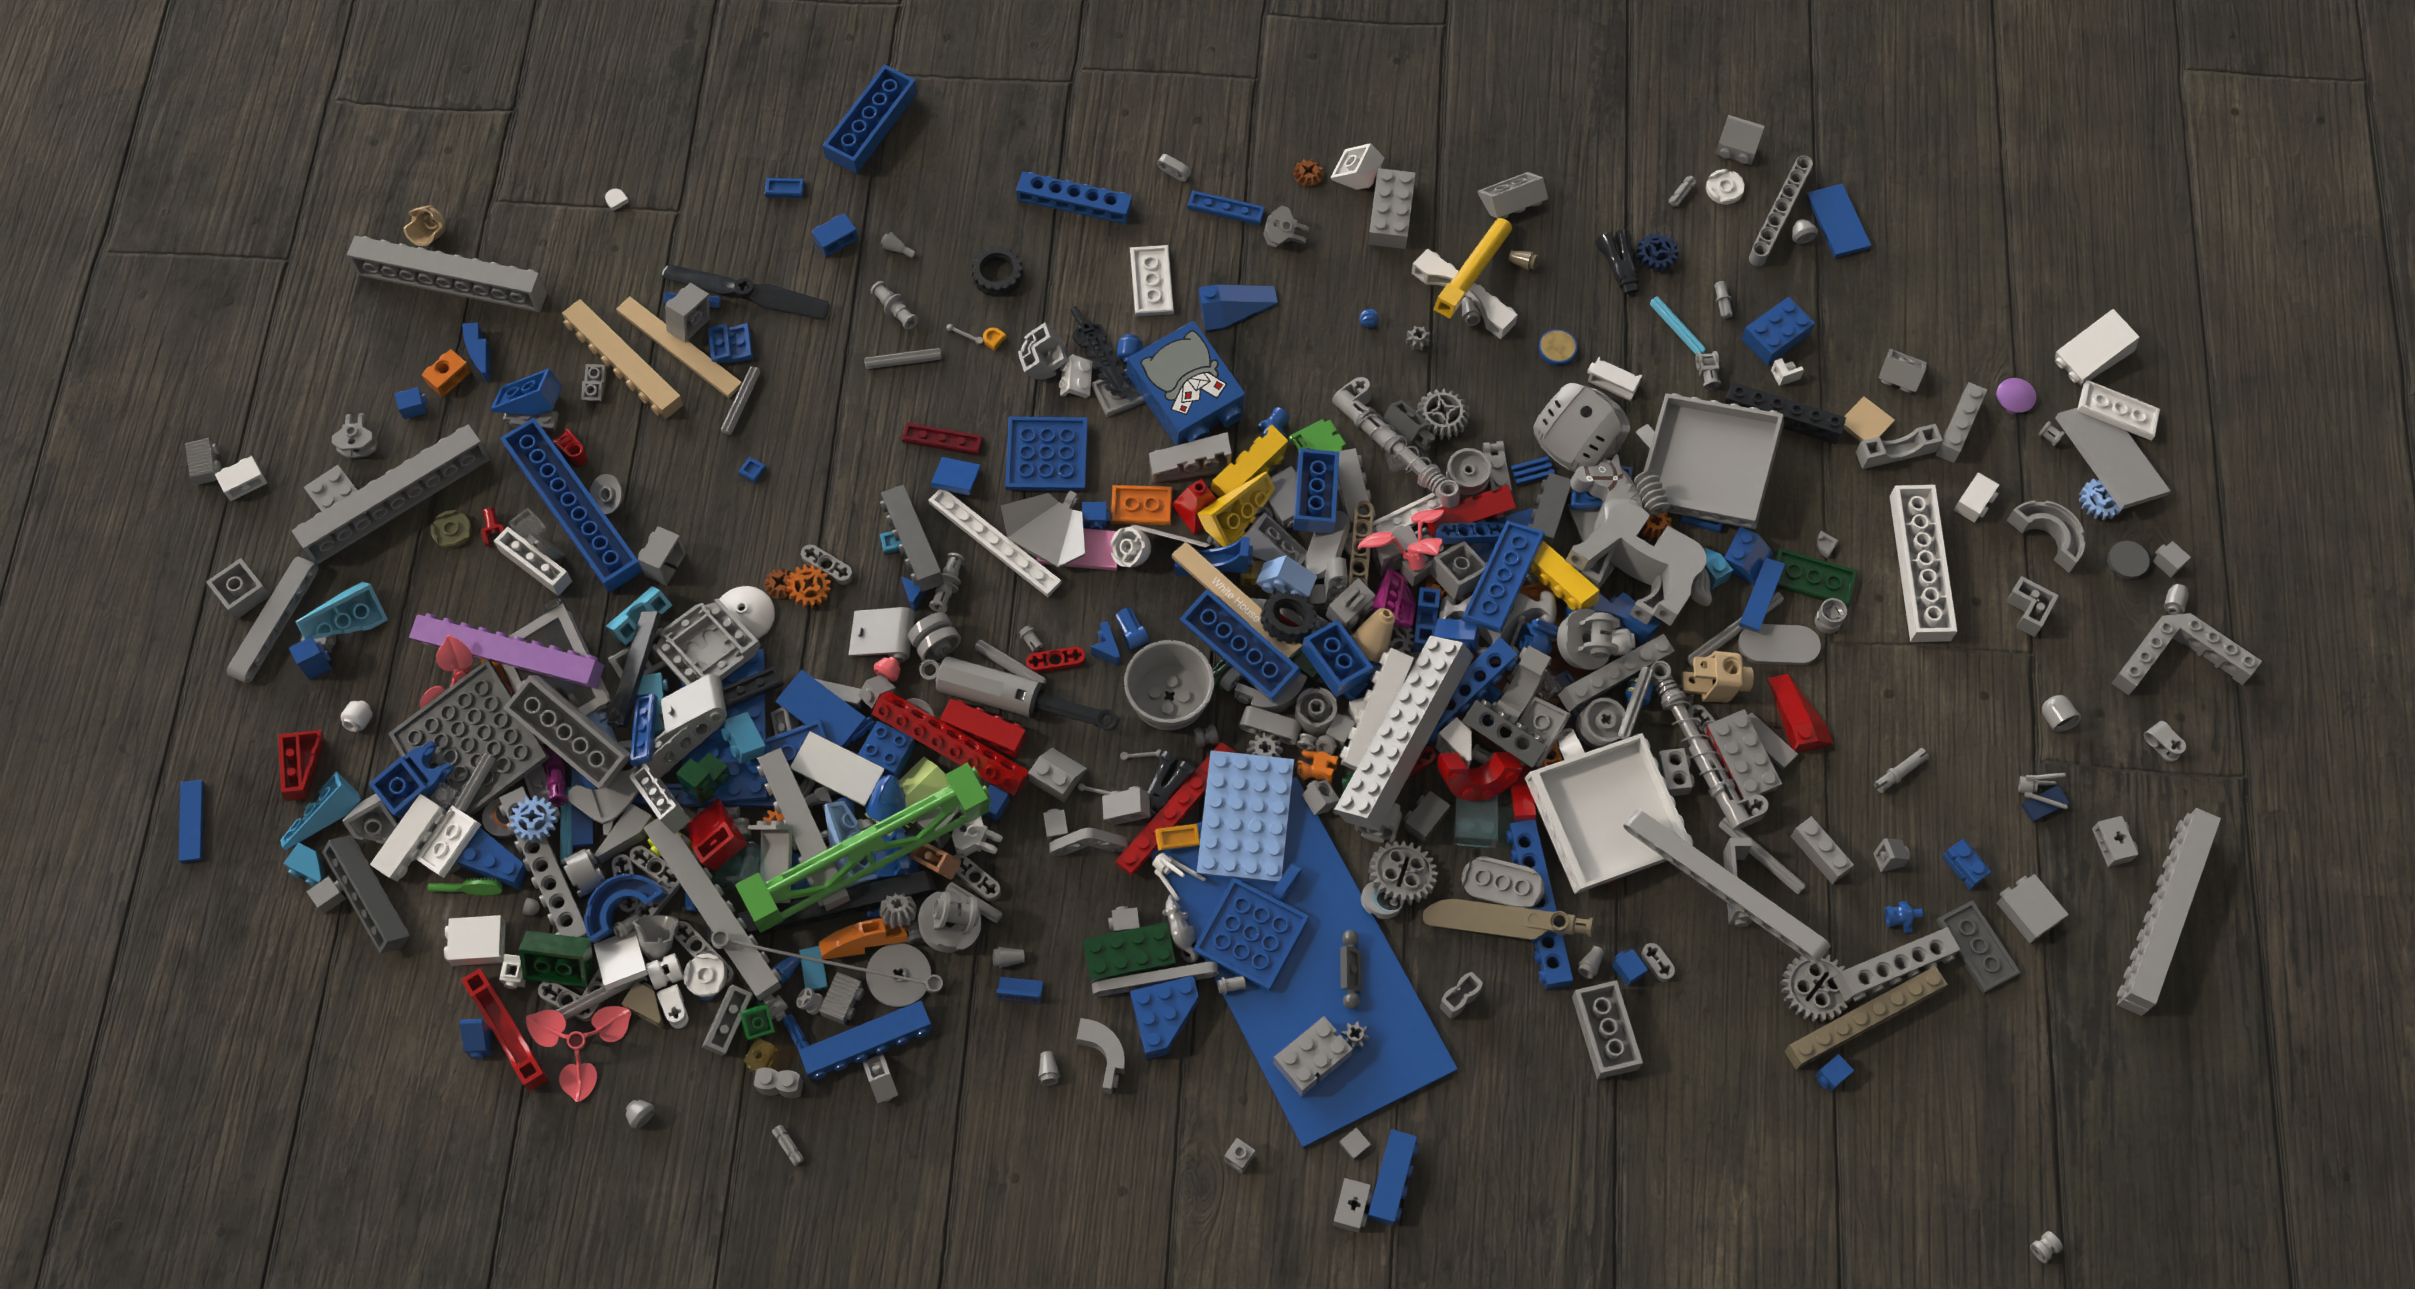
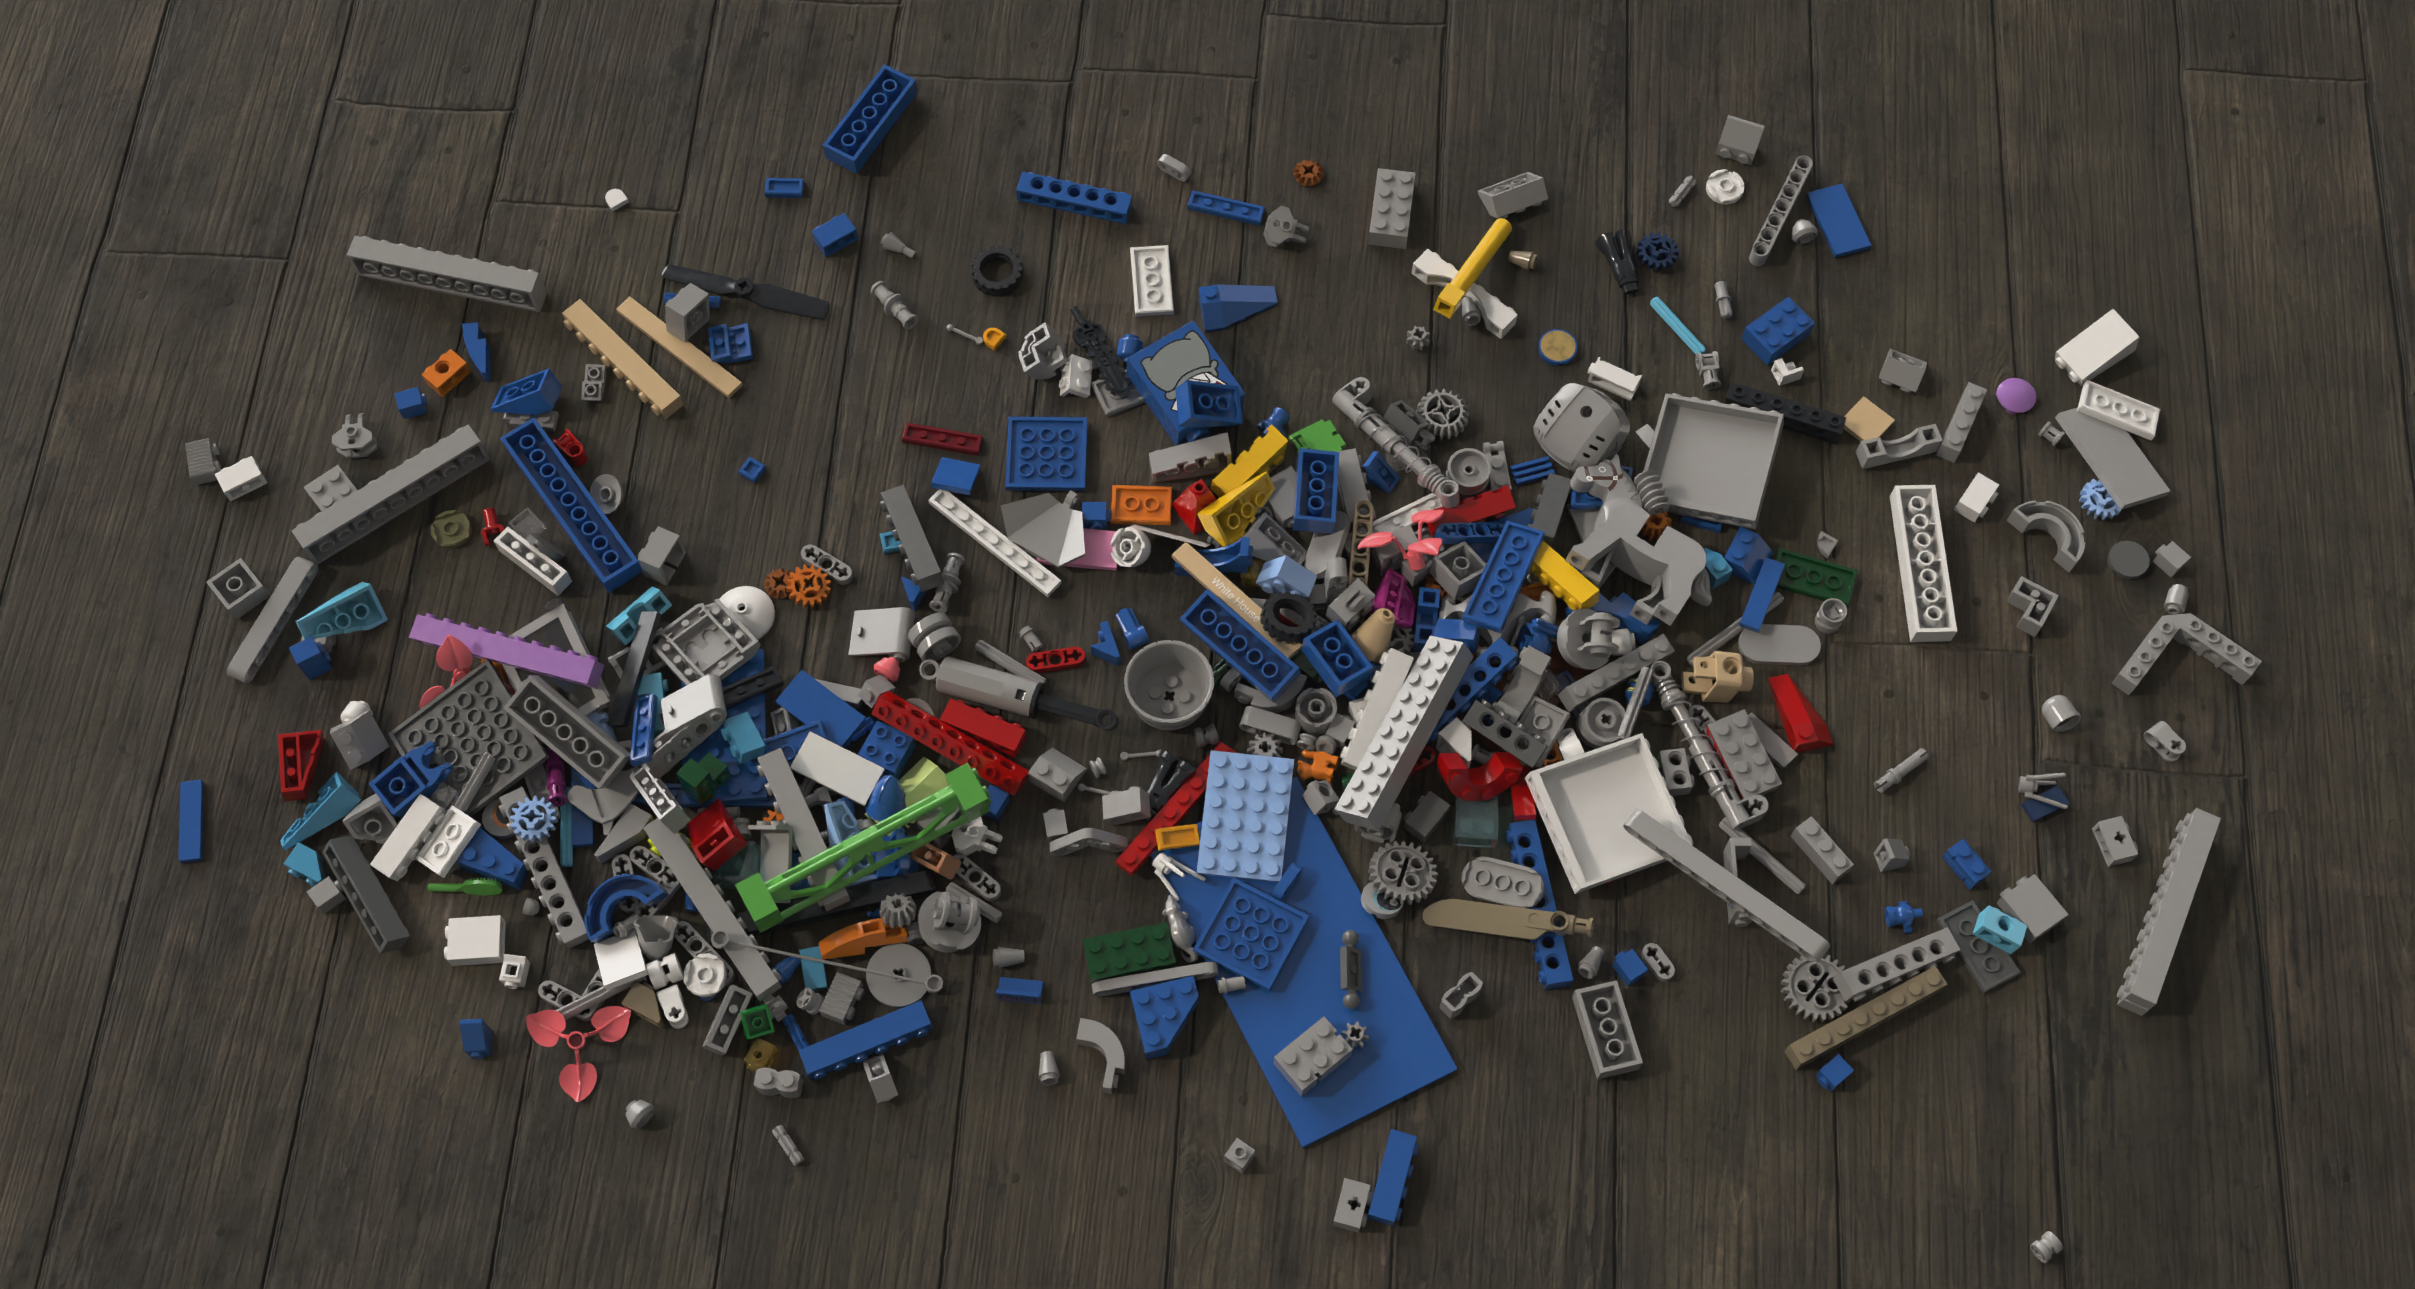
(359, 739): none -> light grey slope
(425, 226): tan helmet -> none
(505, 1030): red arch -> none
(556, 959): dark green brick -> none
(582, 872): light grey brick -> none
(740, 400): light grey axle -> none
(902, 358): light grey axle -> none
(1097, 767): none -> light grey bush
(1123, 919): light grey brick -> none
(1208, 404): none -> blue slope
(1355, 1143): light grey tile -> none
(1358, 166): white slope -> none
(1369, 318): blue plate -> none
(1380, 472): none -> blue slope
(2000, 929): none -> medium azure brick

